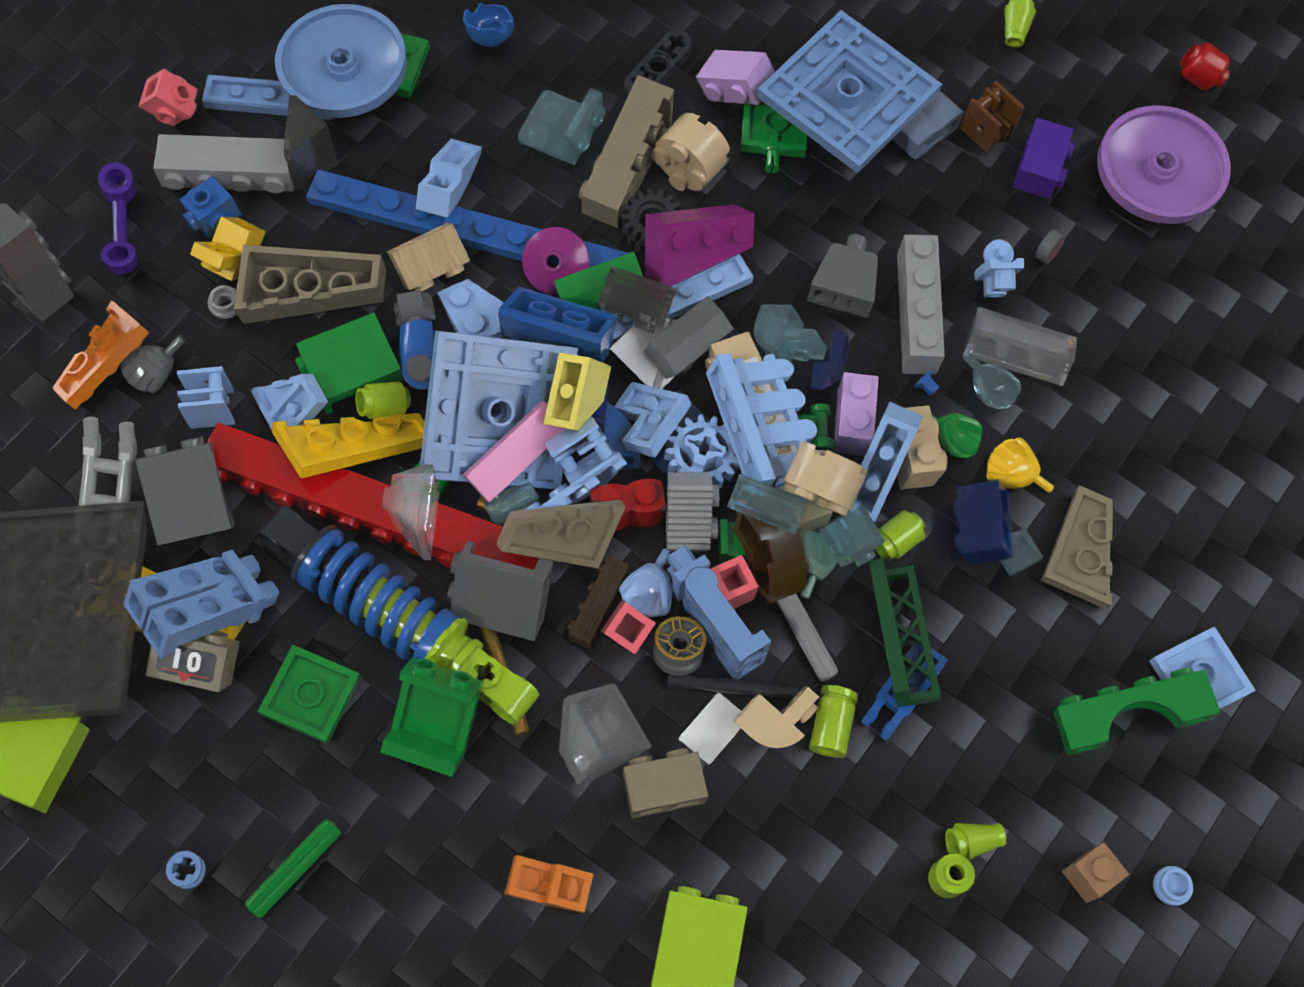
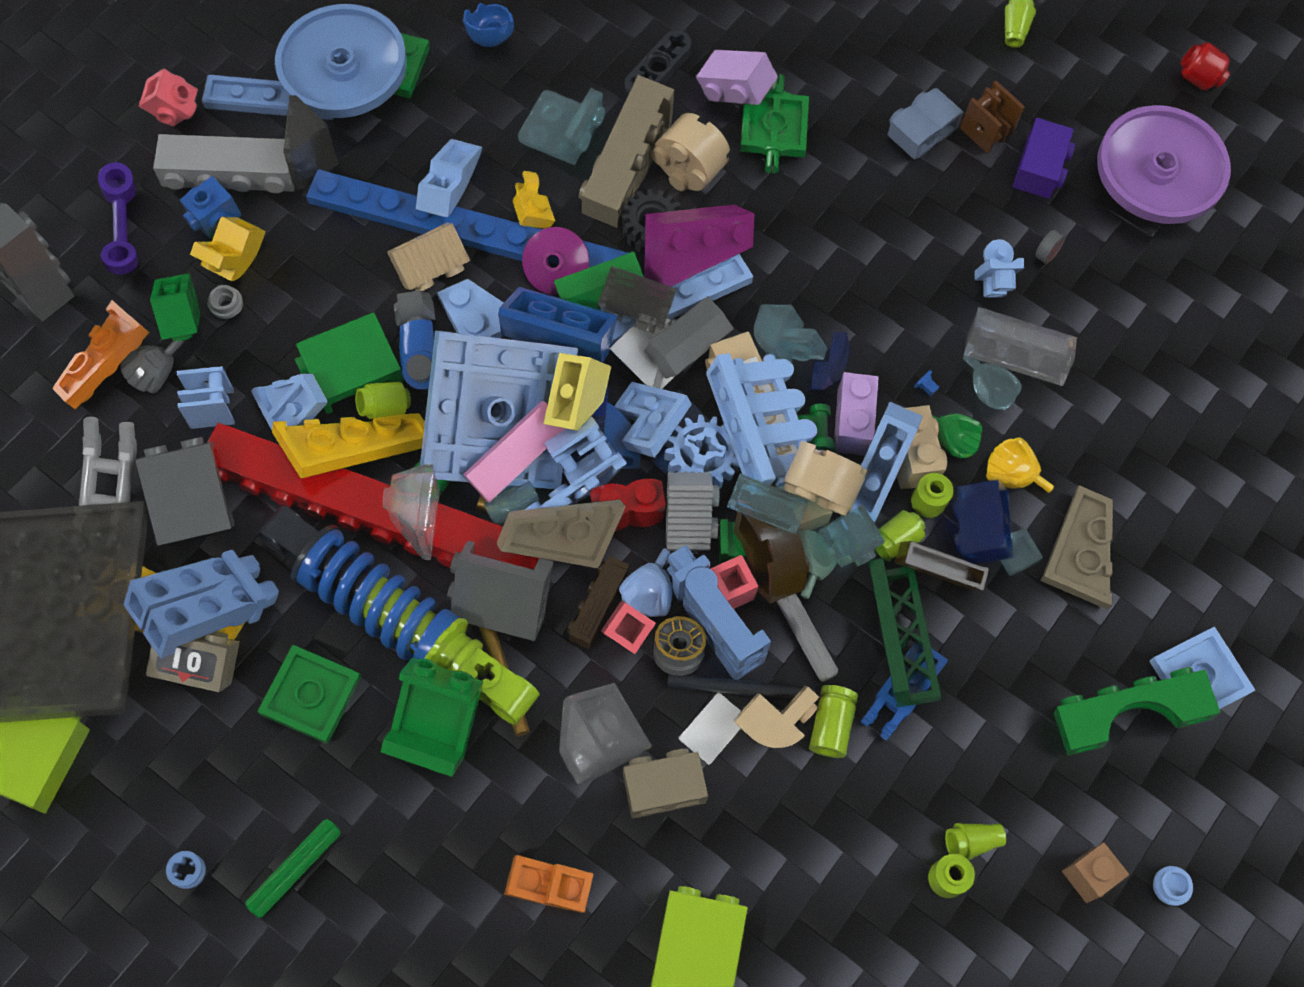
(175, 307): none -> green brick
(305, 281): dark tan wedge -> none
(532, 208): none -> yellow plate
(846, 278): dark grey torso -> none
(849, 91): medium blue piece -> none
(920, 304): light grey brick -> none
(932, 495): none -> lime brick
(941, 566): none -> piece

